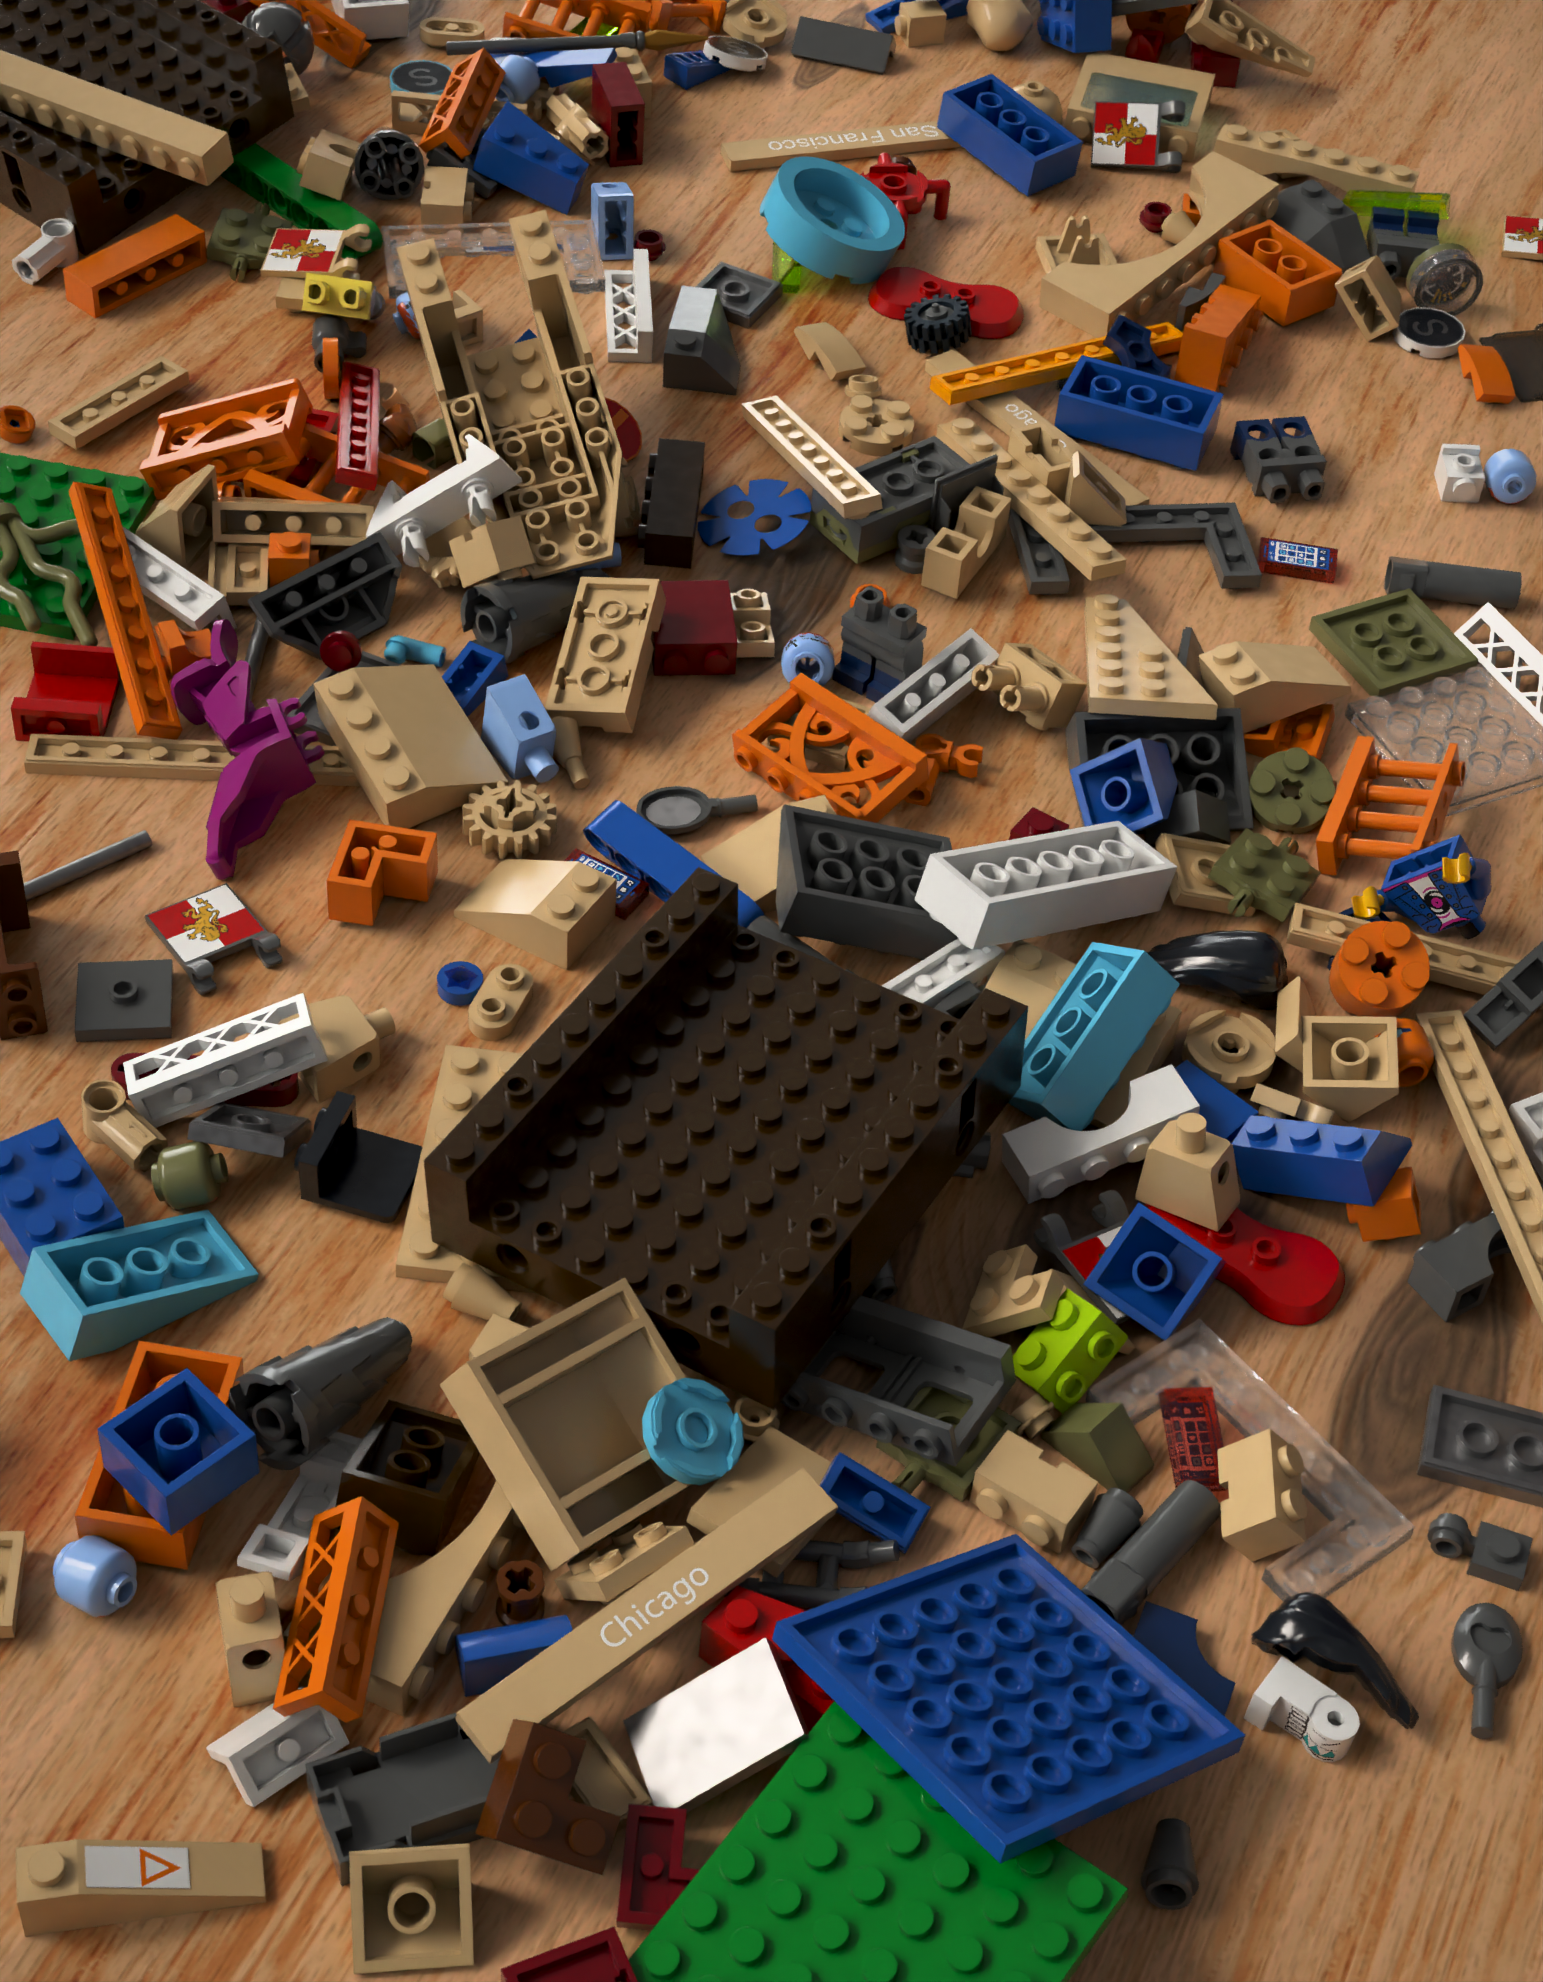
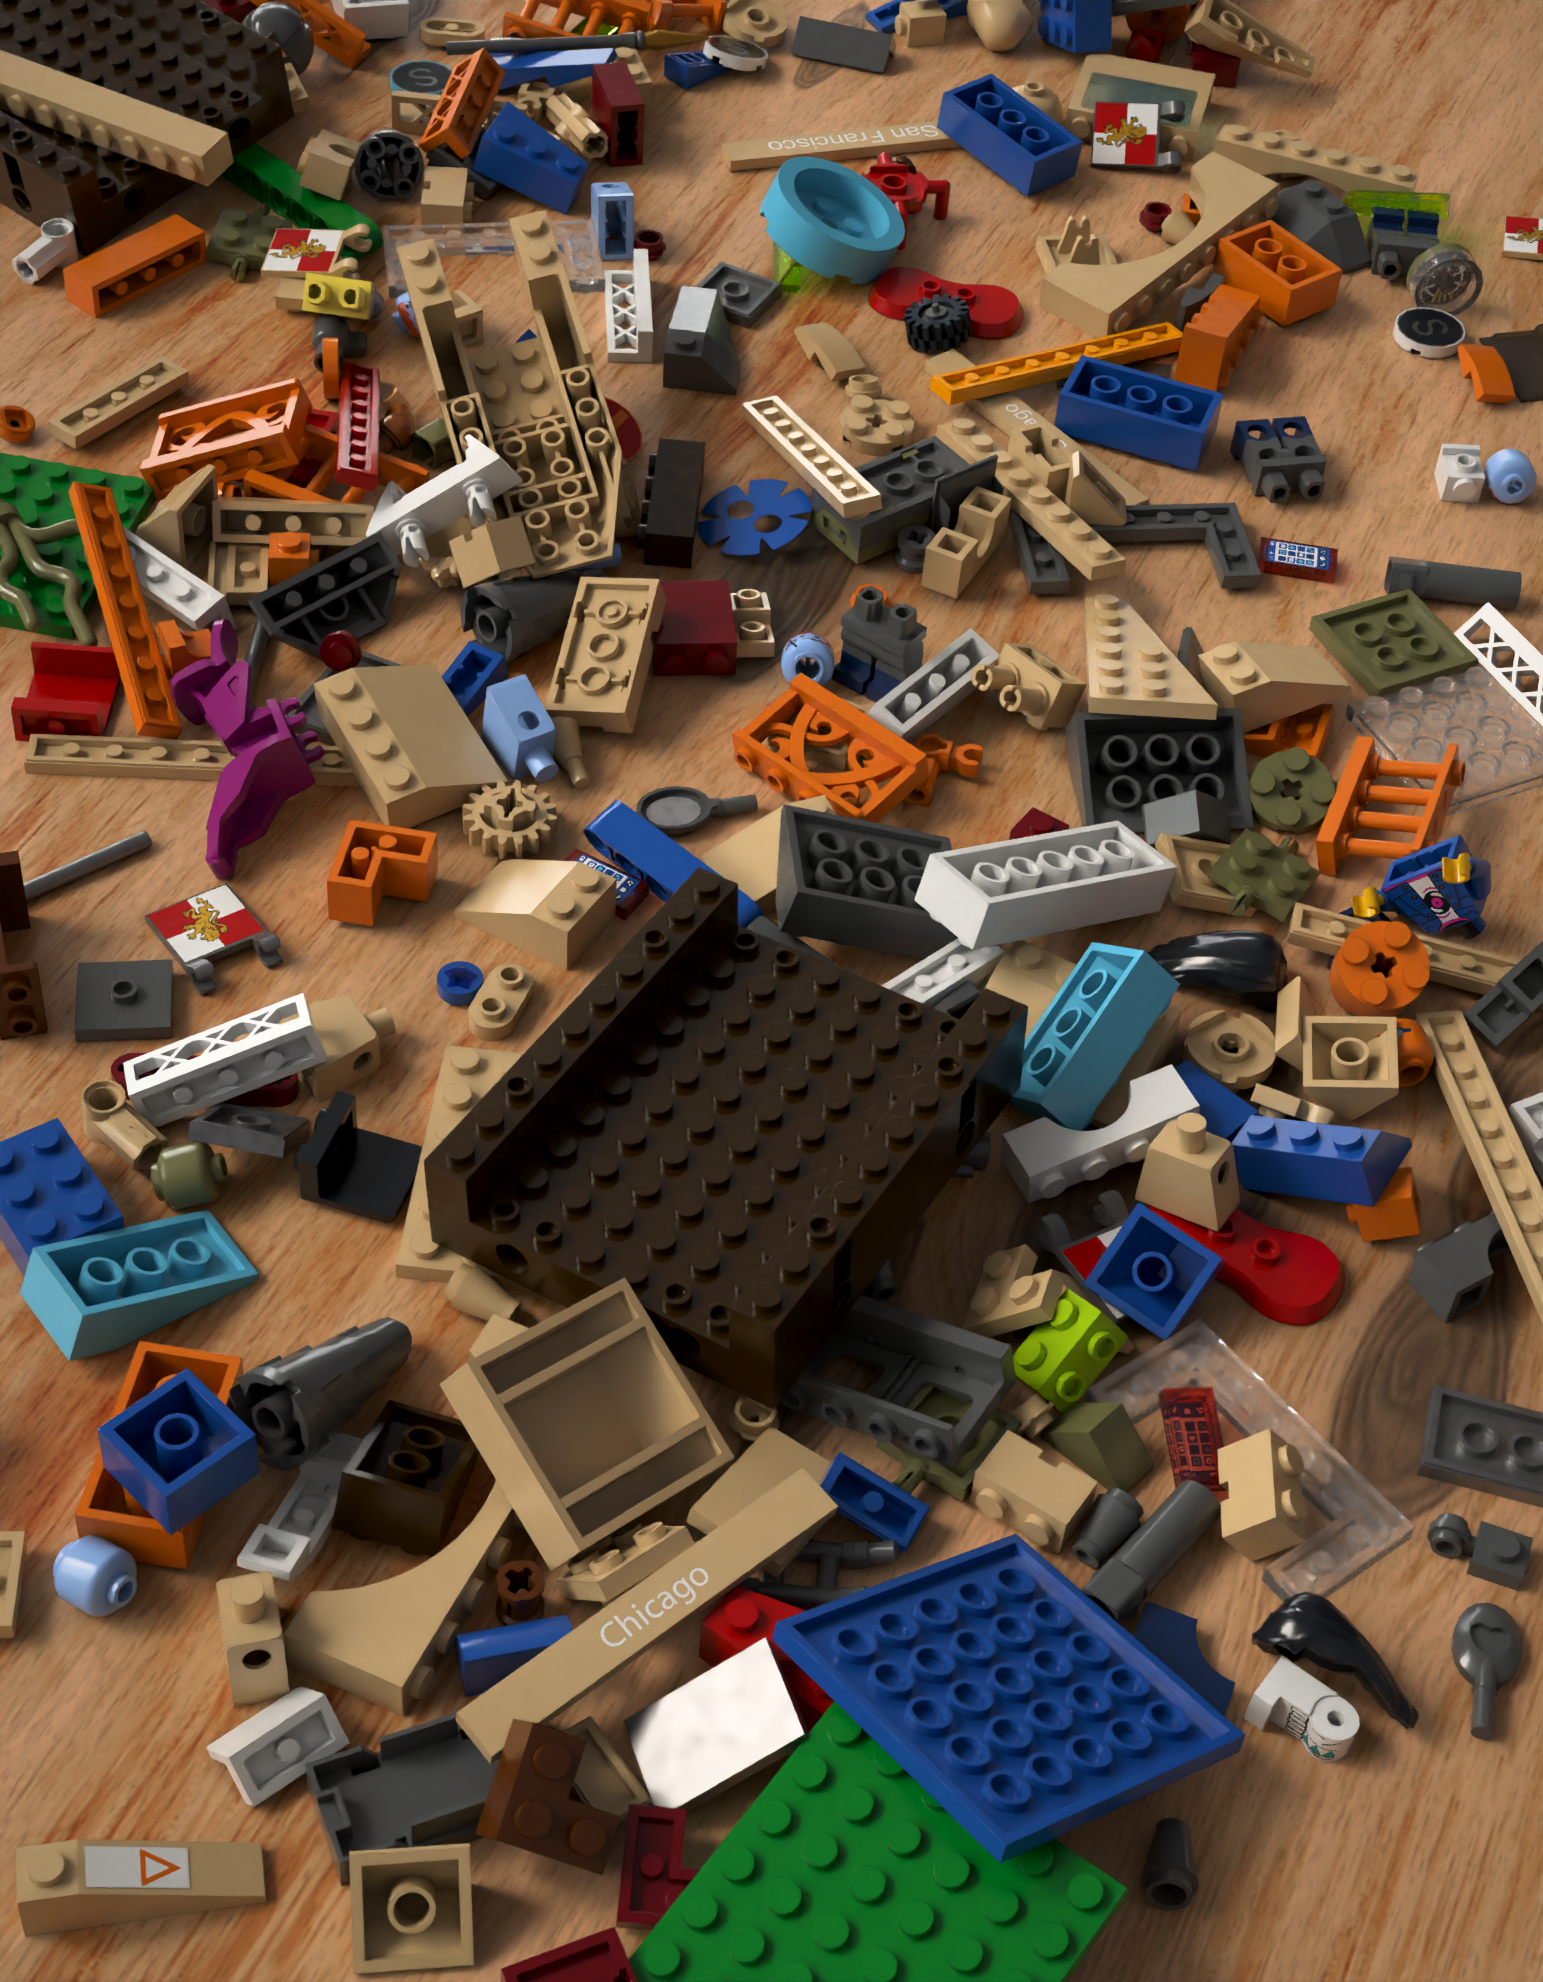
(349, 1610): orange fence -> none
(402, 648): medium azure arm -> none
(519, 81): light blue head -> none
(692, 1431): medium azure tile -> none
(1127, 785): blue slope -> none
(1133, 347): dark blue tile -> none
(1367, 291): tan torso -> none

